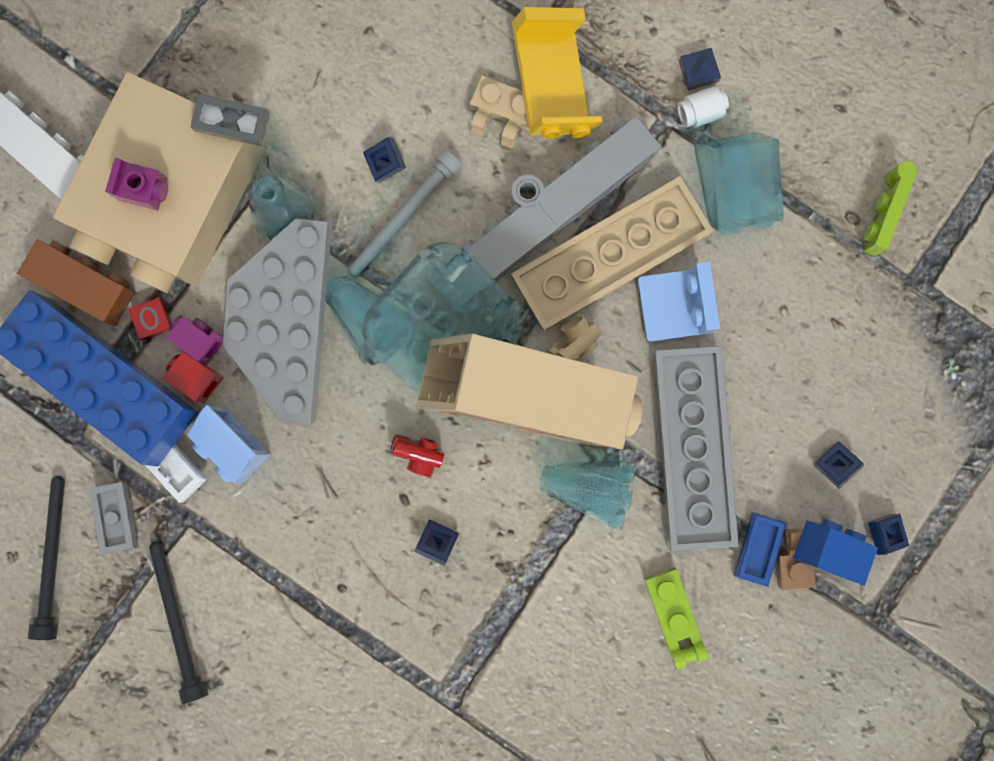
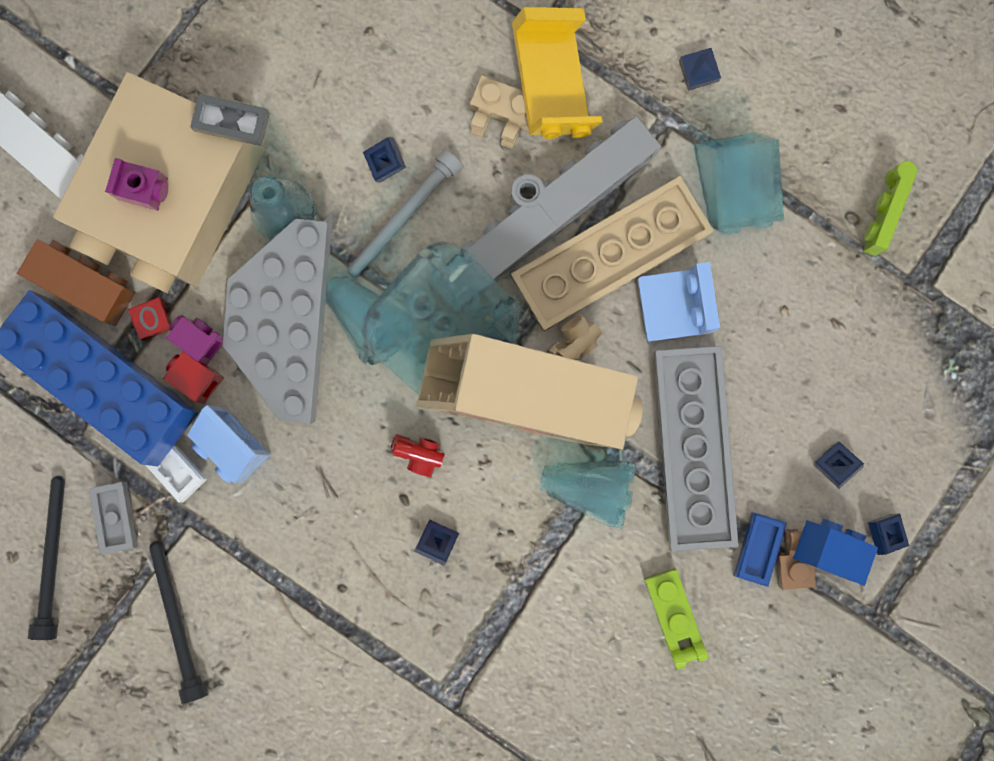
(703, 107): white brick -> none

